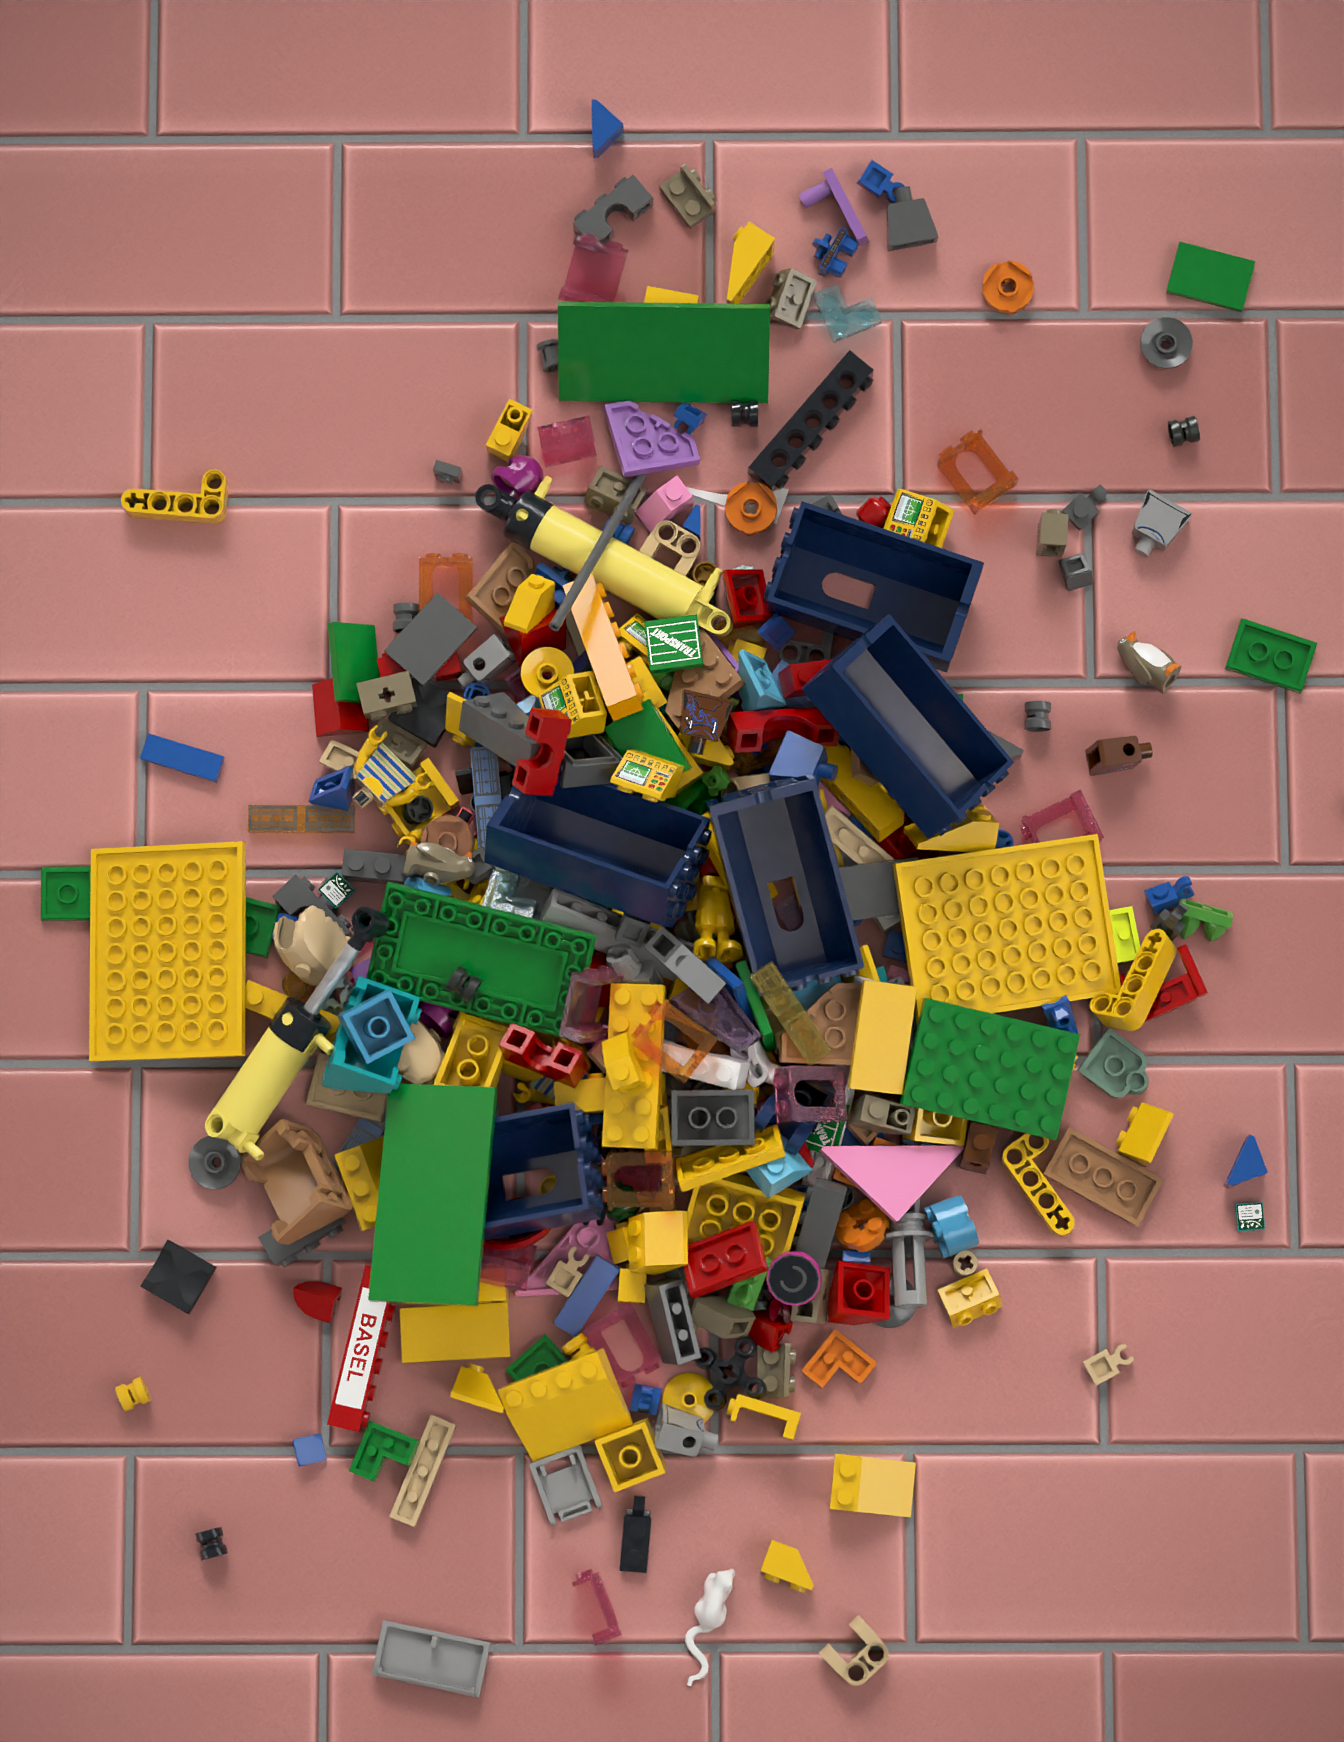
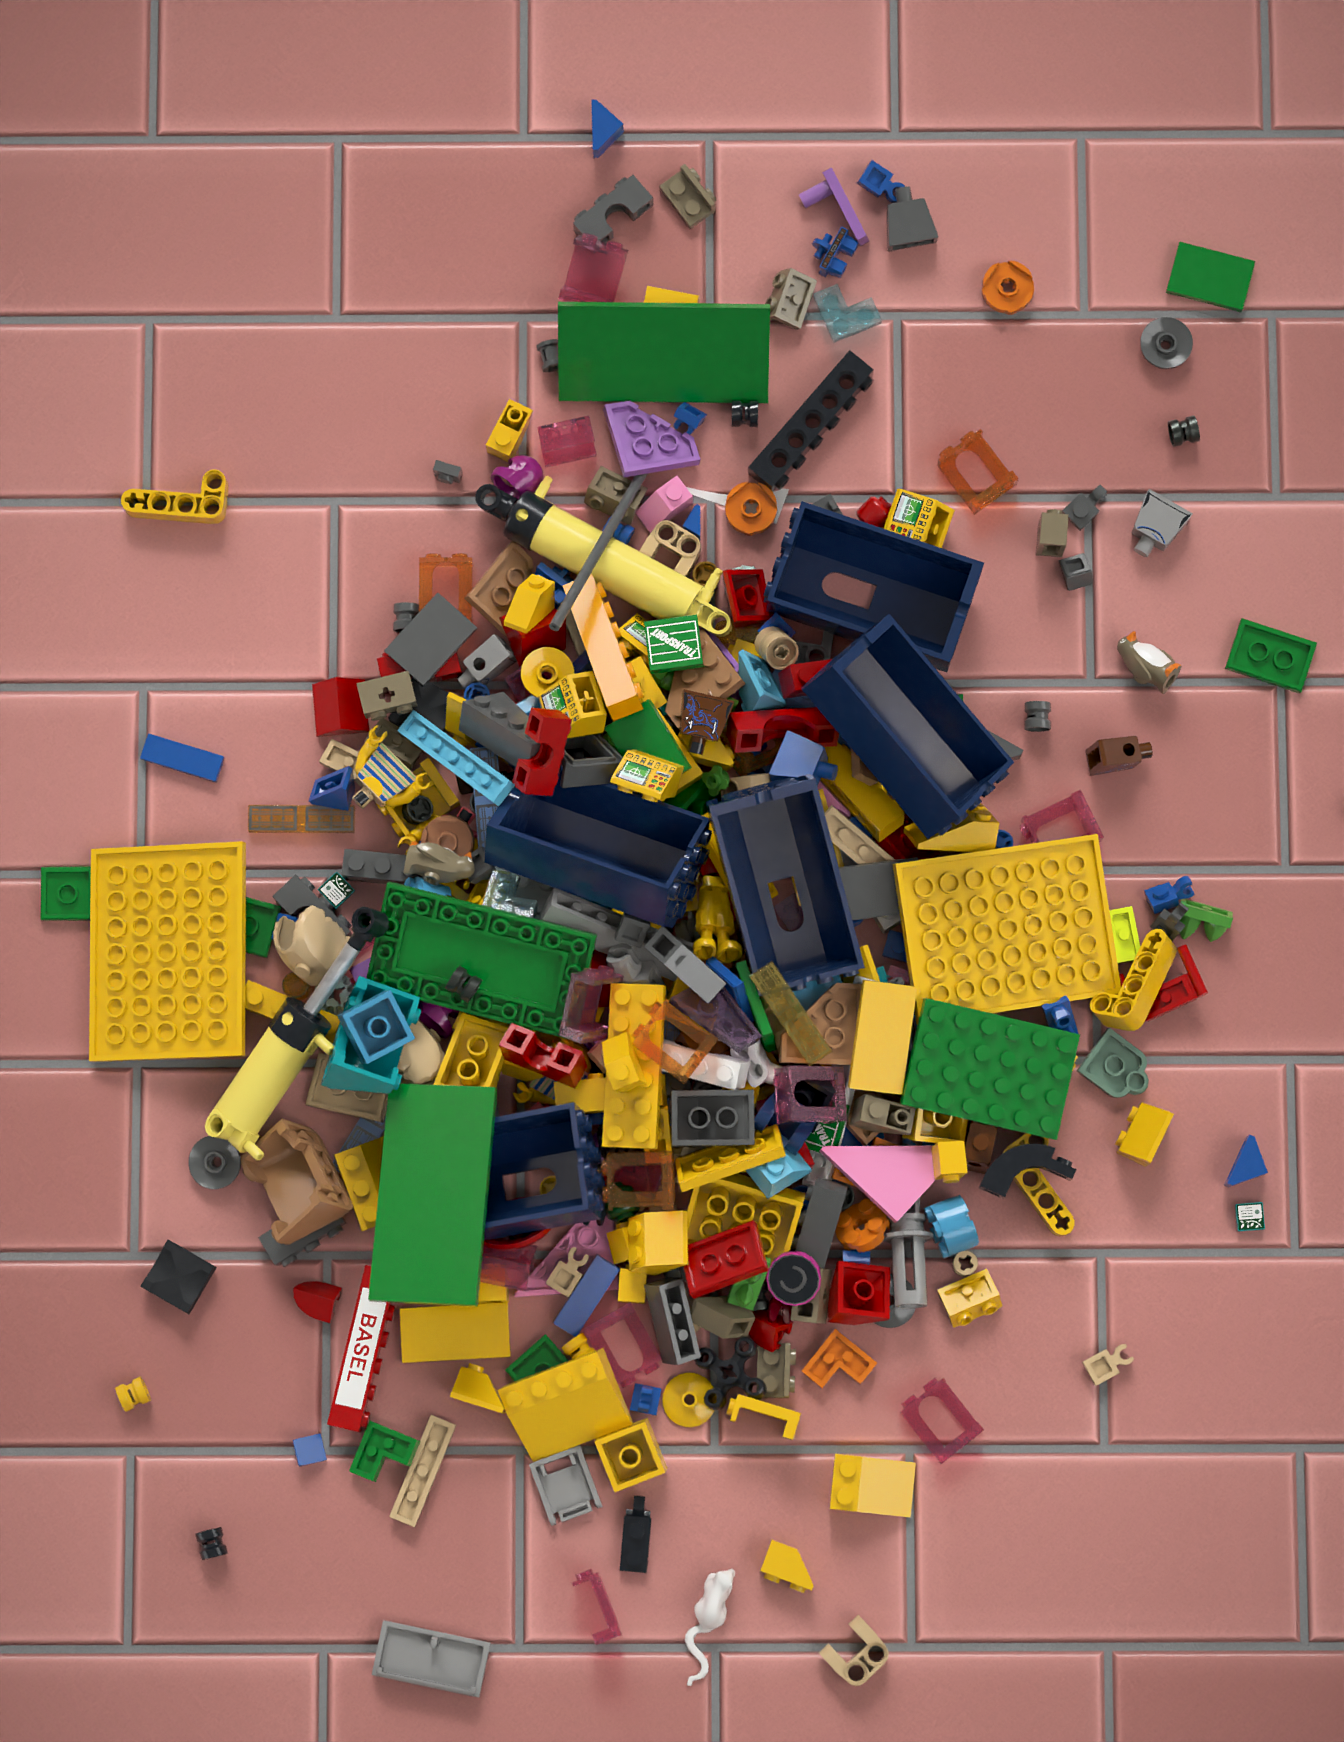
(352, 658): green tile -> none
(456, 758): none -> medium azure plate
(681, 1432): light grey torso -> none
(750, 256): yellow slope -> none
(776, 647): none -> tan wheel
(942, 1391): none -> clear pink panel
(949, 1161): none -> yellow brick
(1023, 1157): none -> black arch
(1103, 1176): medium nougat plate -> none

